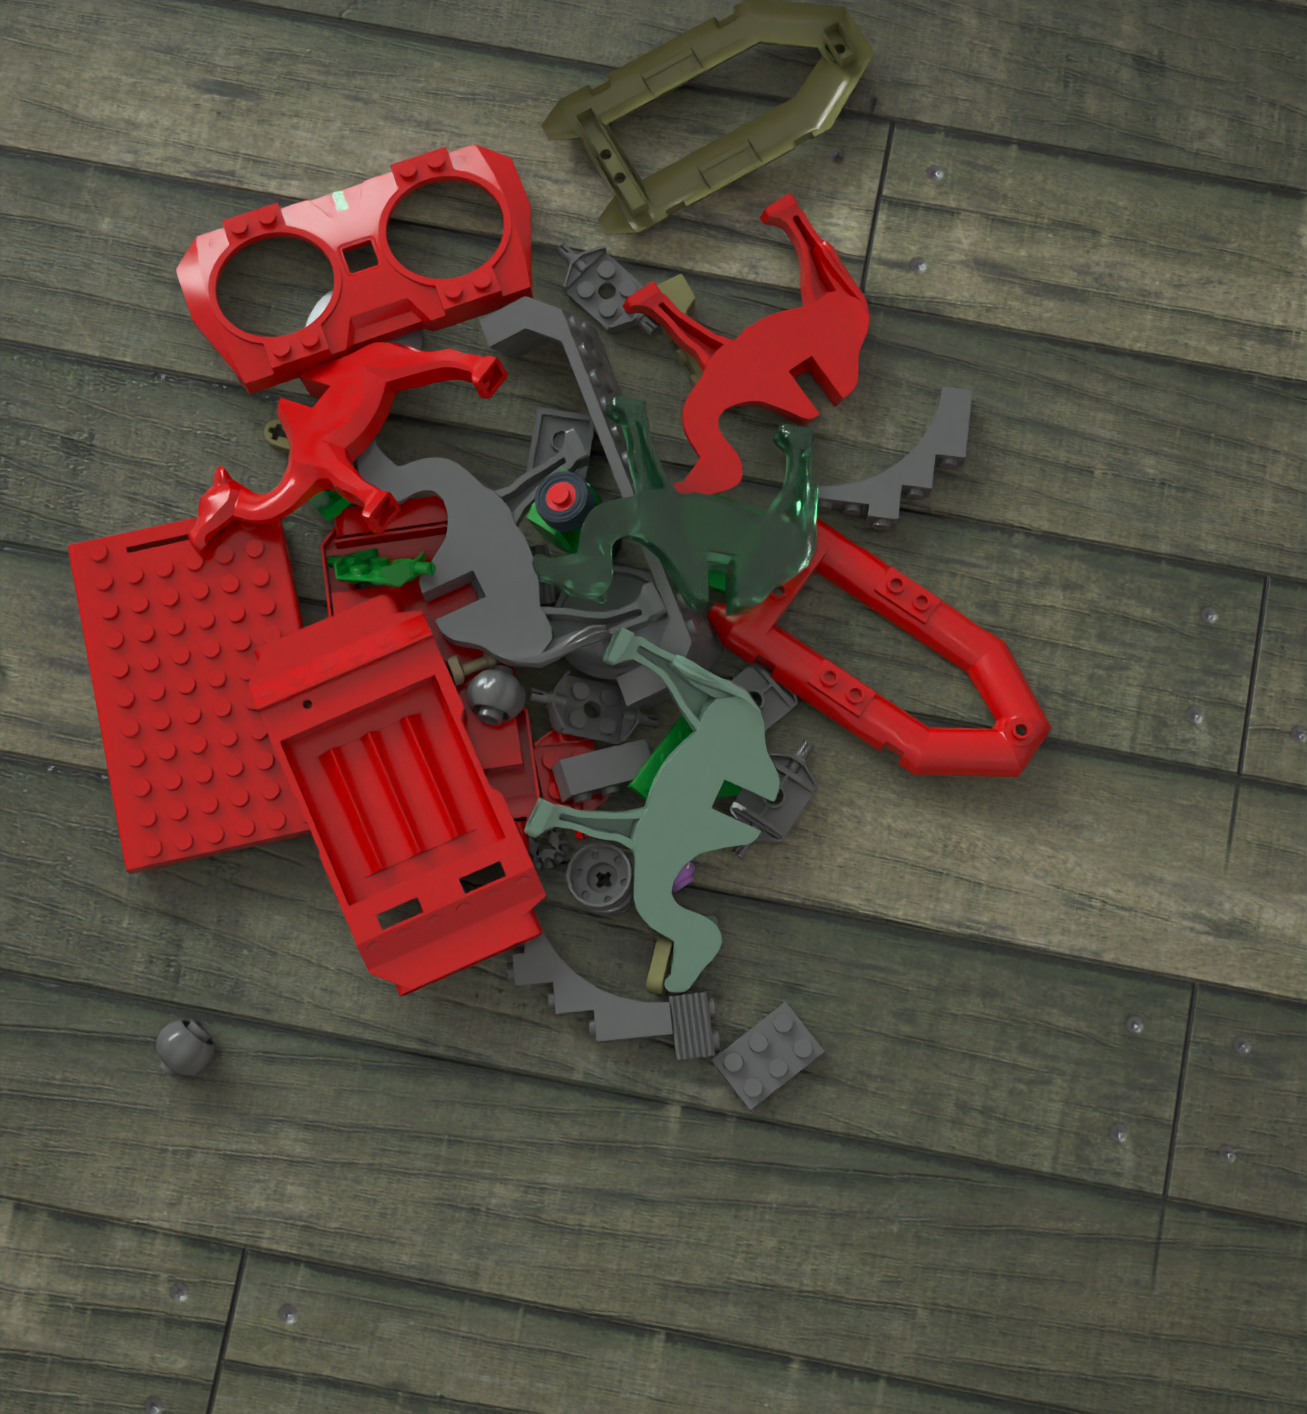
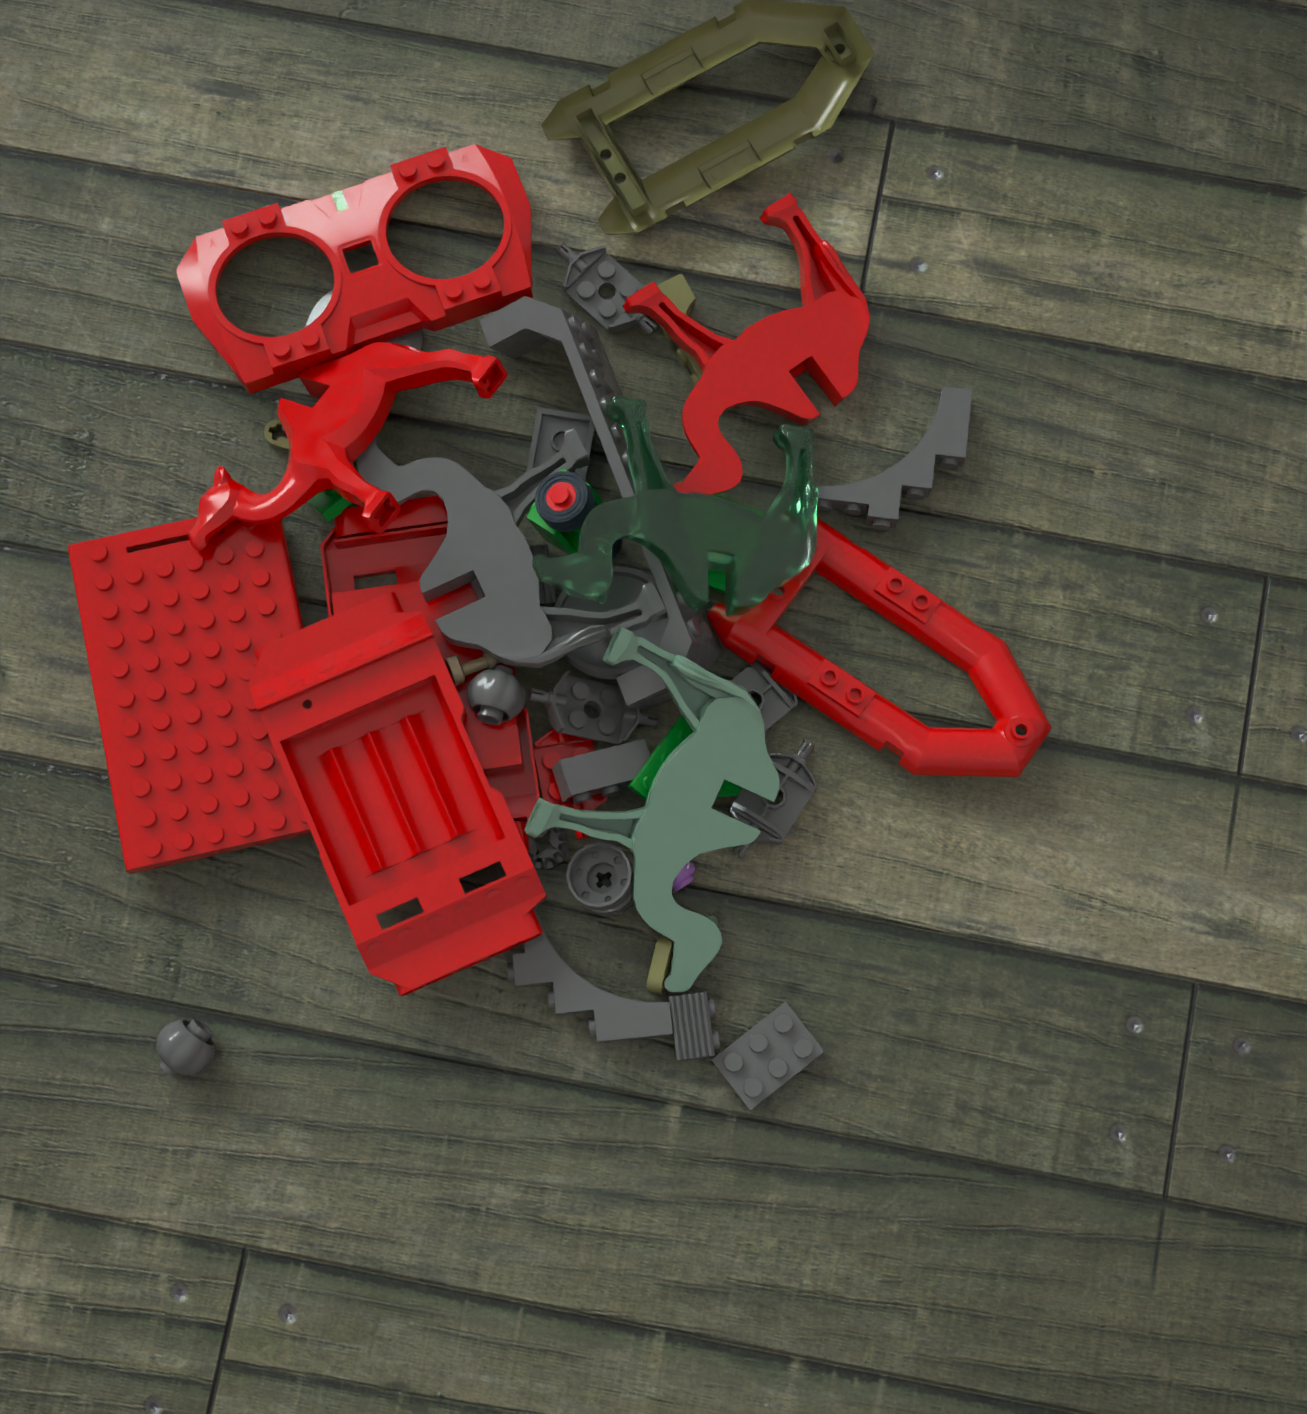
(378, 570): green plate -> none

